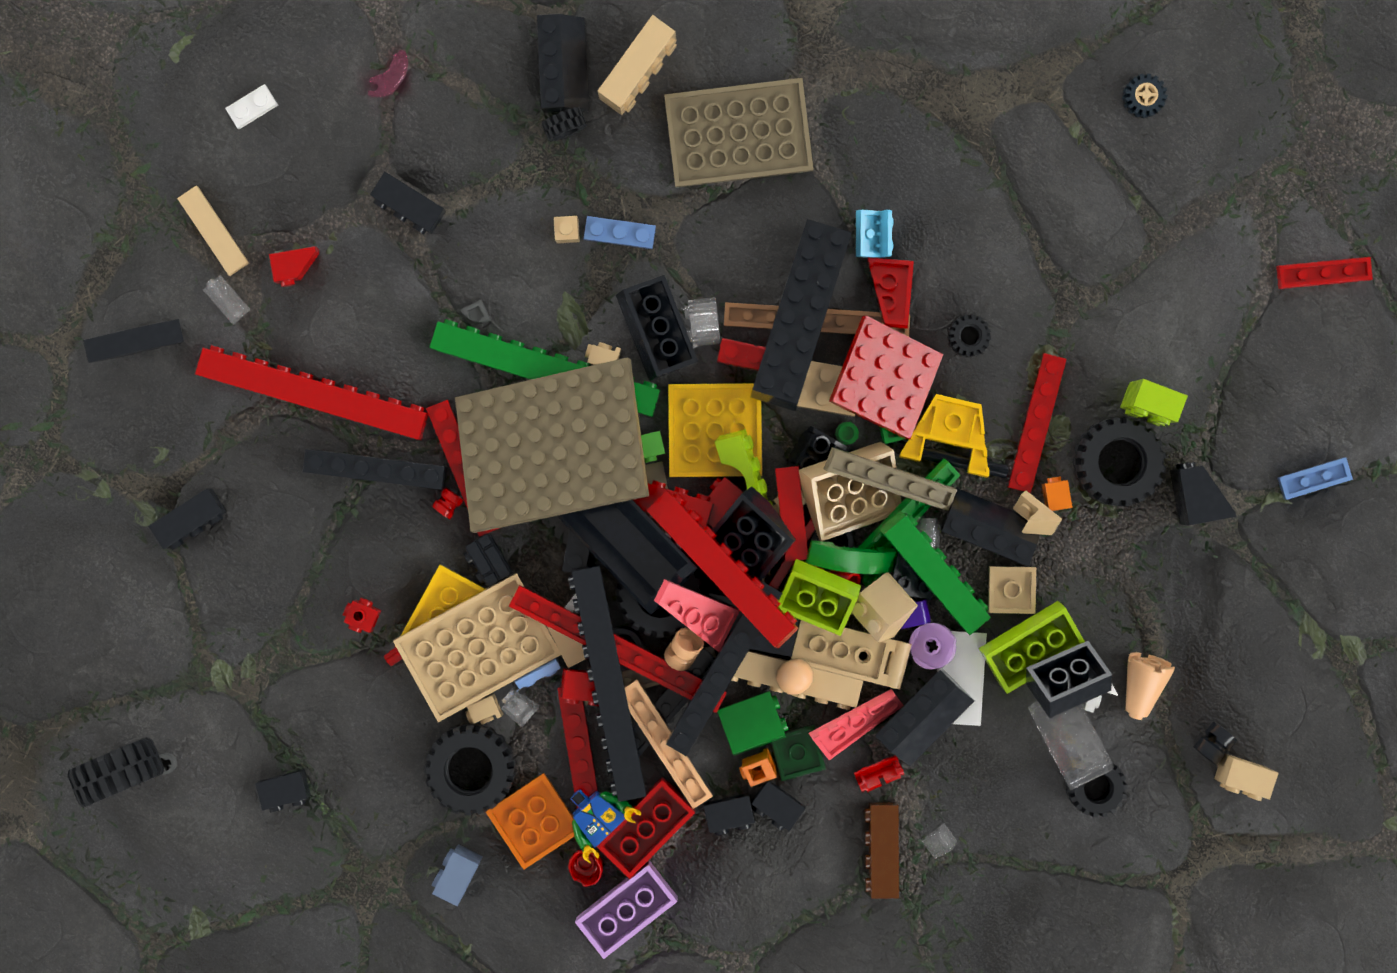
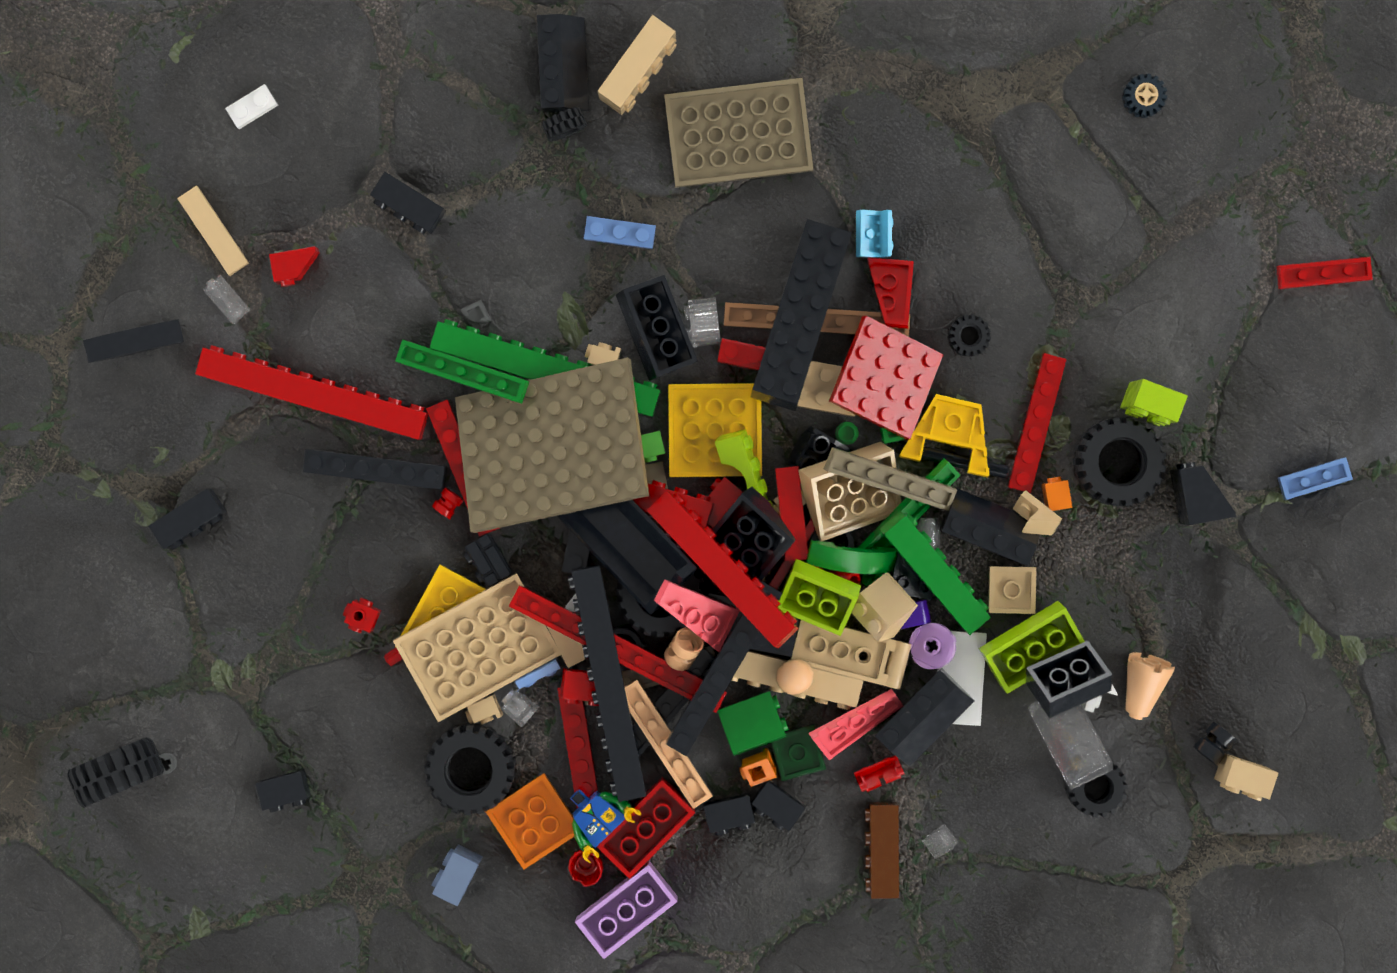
(392, 78): clear pink piece -> none
(462, 371): none -> green plate
(566, 229): tan brick -> none

